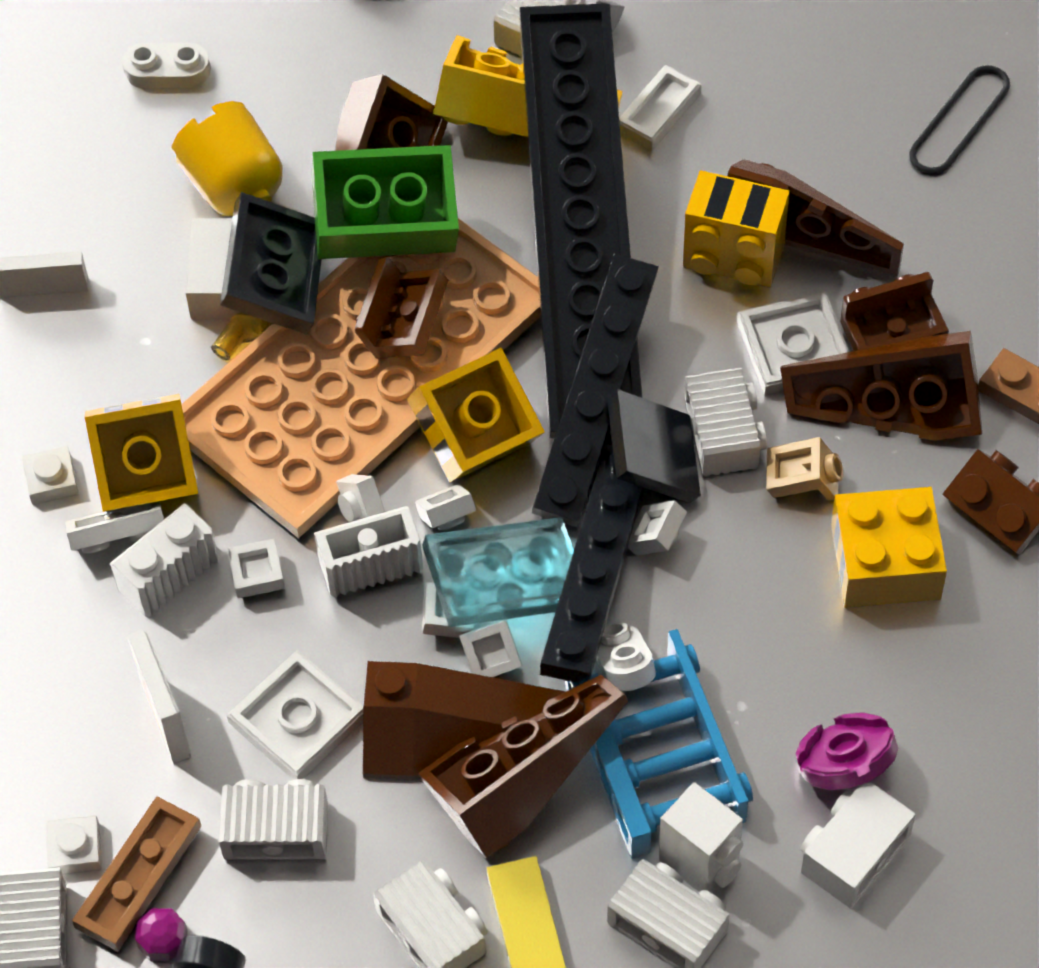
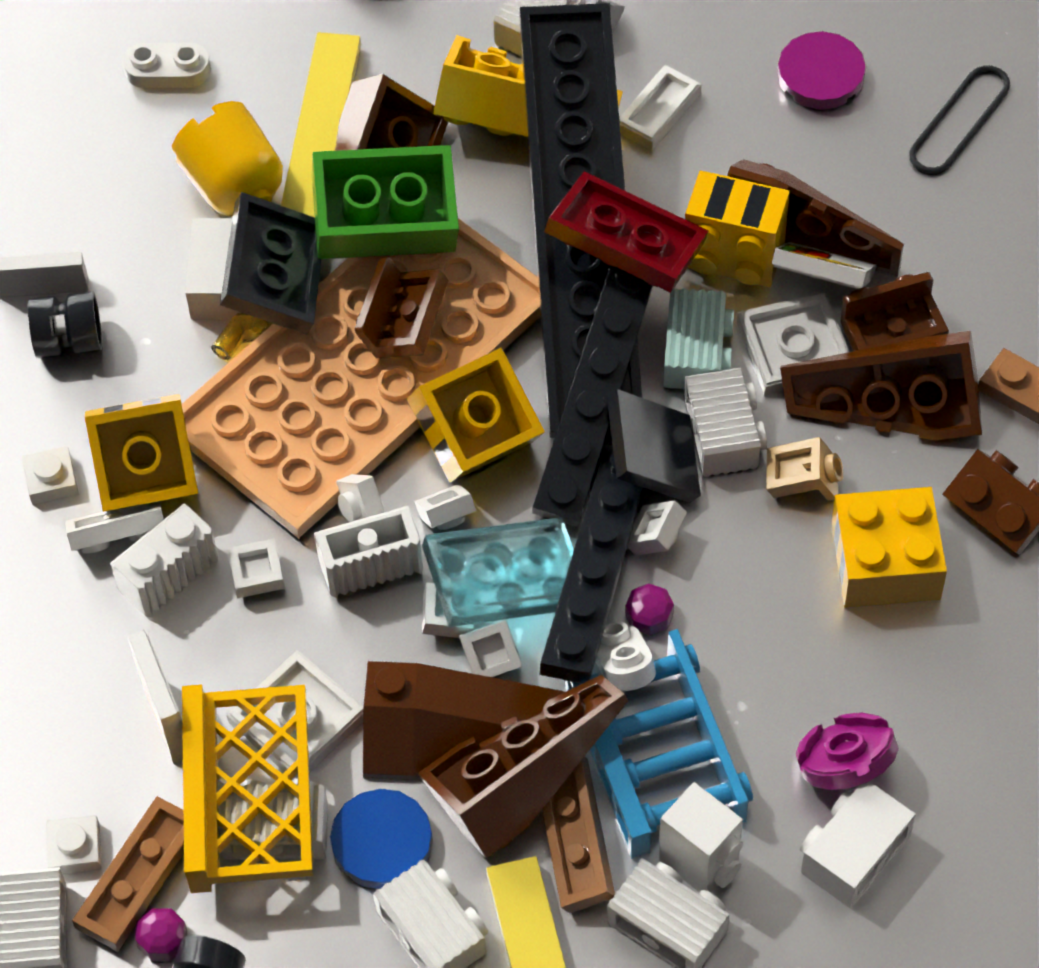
(81, 324): none -> black wheel
(202, 794): none -> yellow fence
(324, 98): none -> light yellow tile
(380, 836): none -> blue tile
(578, 843): none -> medium nougat plate
(626, 231): none -> dark red plate
(649, 609): none -> magenta tile
(696, 335): none -> light aqua brick
(821, 70): none -> magenta tile
(823, 265): none -> white tile

